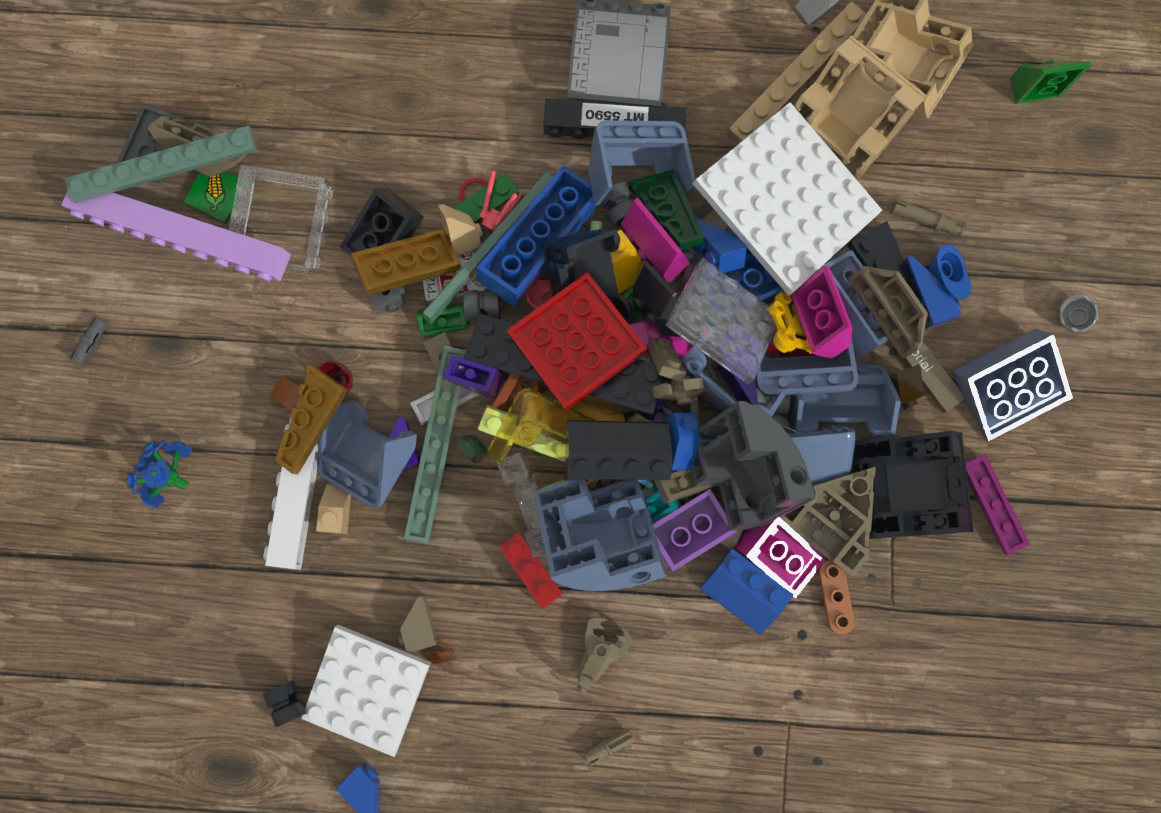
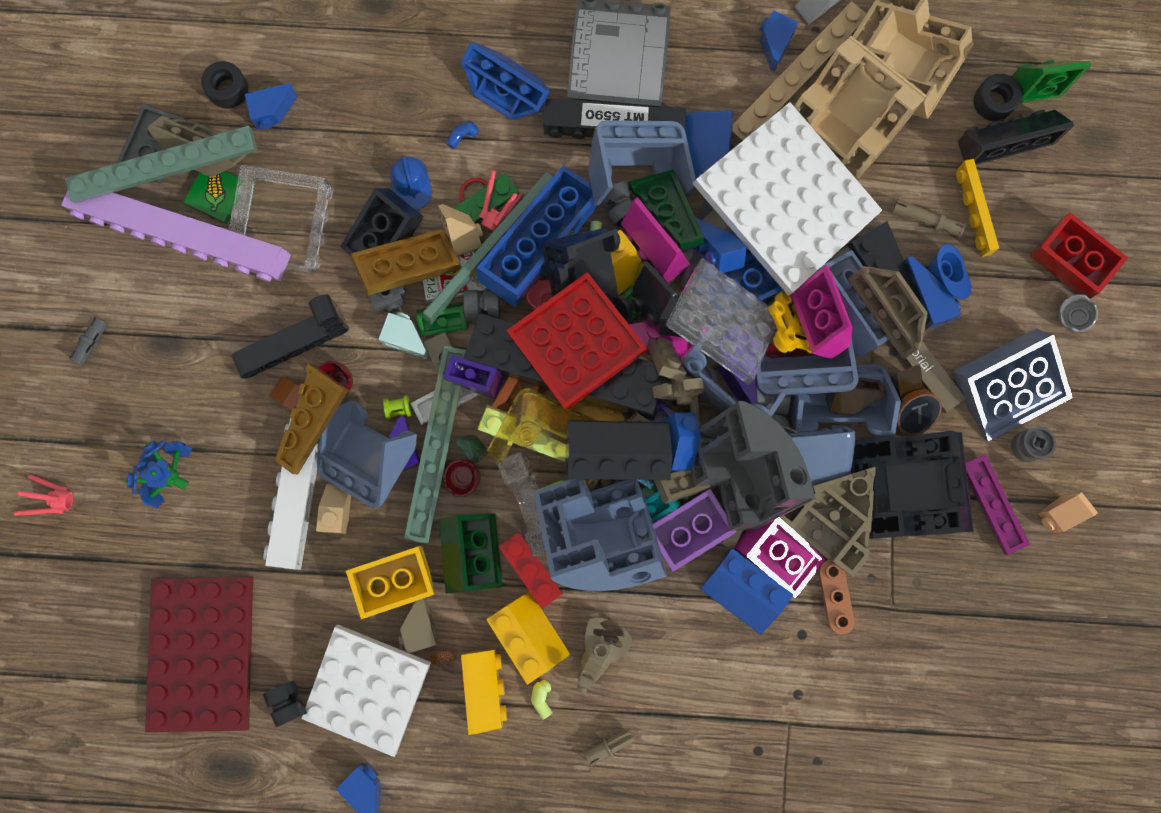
(58, 500): none -> coral plant
(199, 654): none -> dark red plate
(215, 75): none -> black tyre
(270, 105): none -> blue slope
(292, 341): none -> black beam
(391, 582): none -> yellow slope
(397, 407): none -> lime bush
(402, 335): none -> light aqua slope
(411, 182): none -> blue piece
(459, 131): none -> blue arm
(462, 477): none -> dark red hair
(470, 553): none -> dark green slope
(483, 691): none -> yellow slope
(503, 82): none -> blue wedge
(528, 637): none -> yellow slope
(539, 696): none -> yellowish green arm
(708, 138): none -> blue tile
(776, 36): none -> blue slope
(863, 395): none -> dark brown slope
(918, 412): none -> black tile
(979, 214): none -> yellow plate
(1007, 87): none -> black tyre
(1014, 137): none -> black slope
(1033, 444): none -> dark grey wheel
(1067, 512): none -> light nougat slope
(1079, 256): none -> red brick

